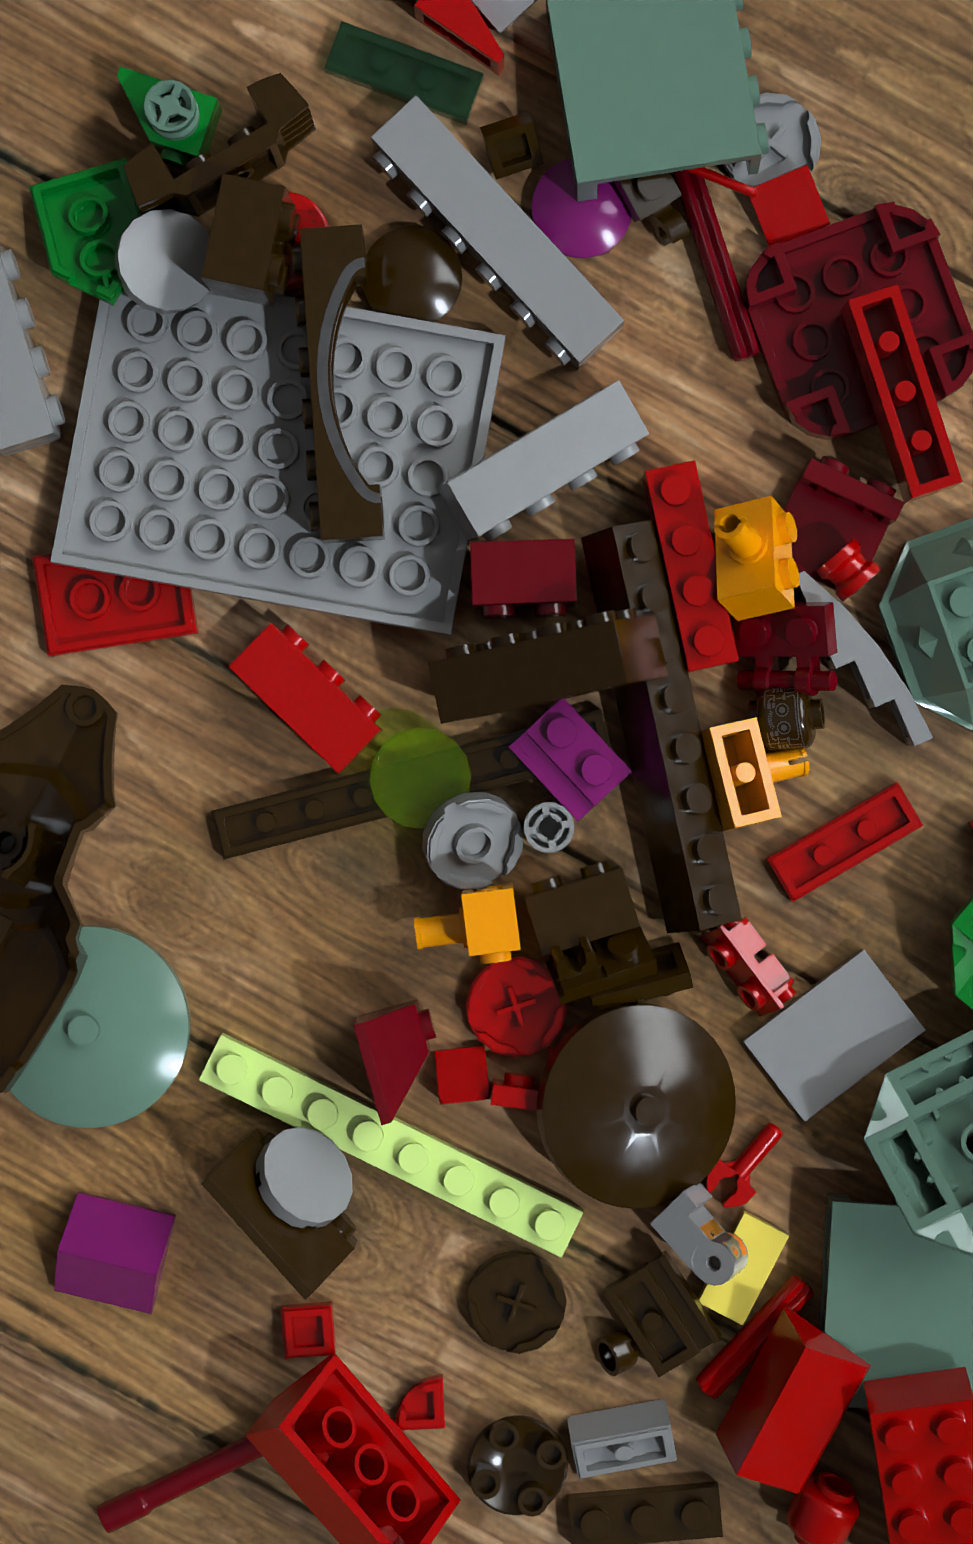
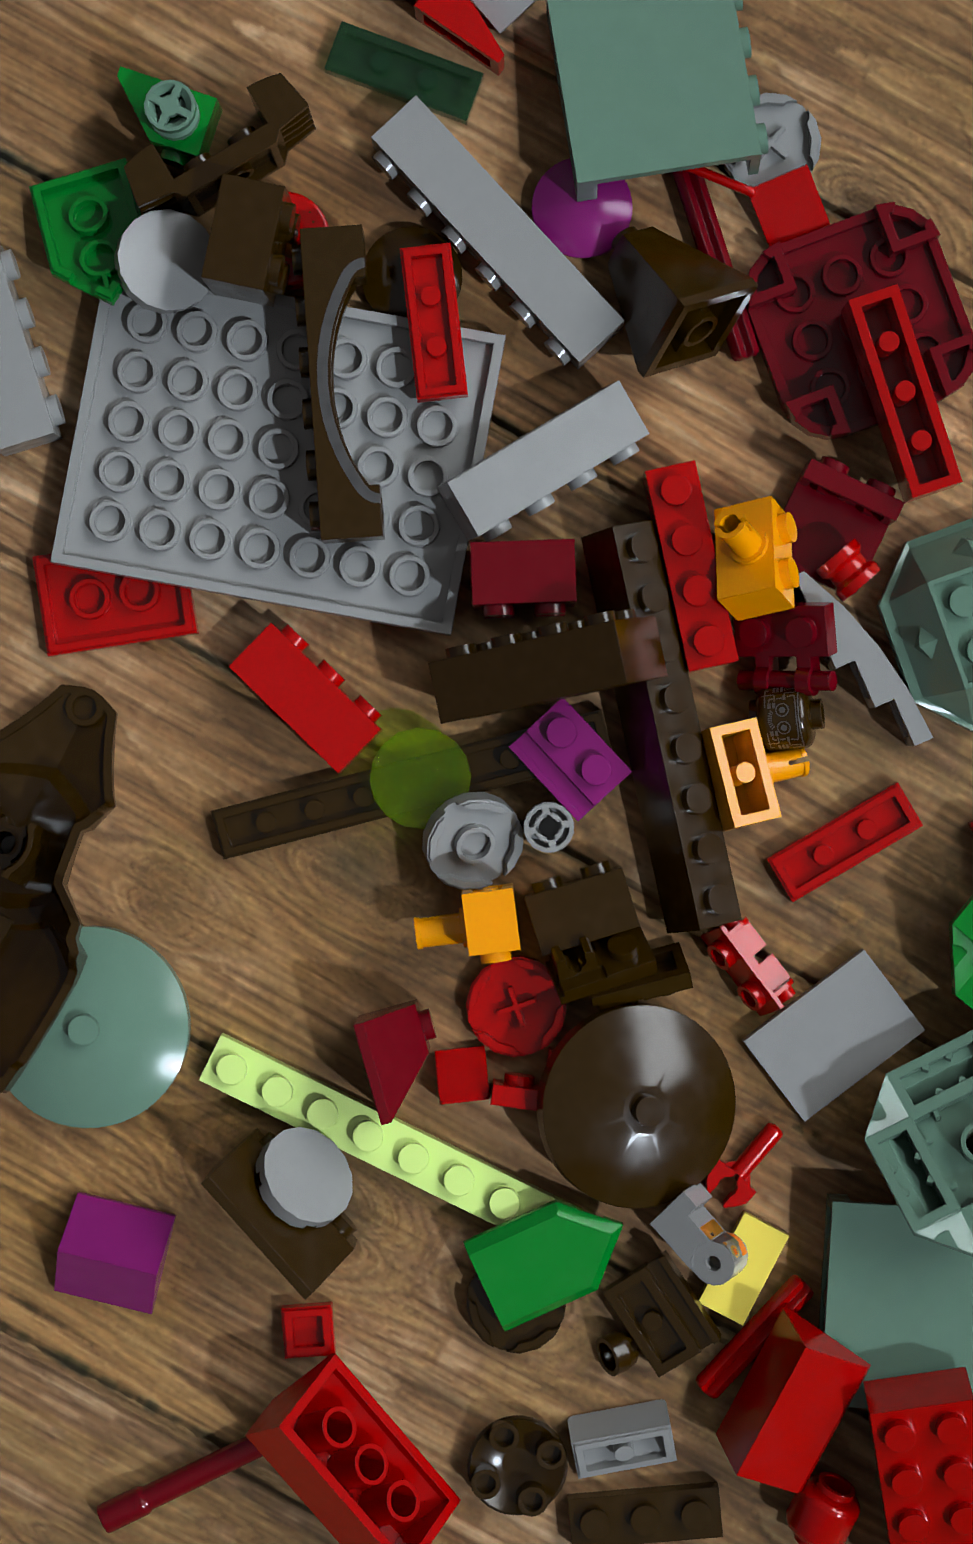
(423, 1405): red tile -> none
(433, 322): none -> red tile
(511, 145): dark brown plate -> none
(542, 1260): none -> green tile
(652, 198): dark brown plate -> none
(674, 299): none -> dark brown slope

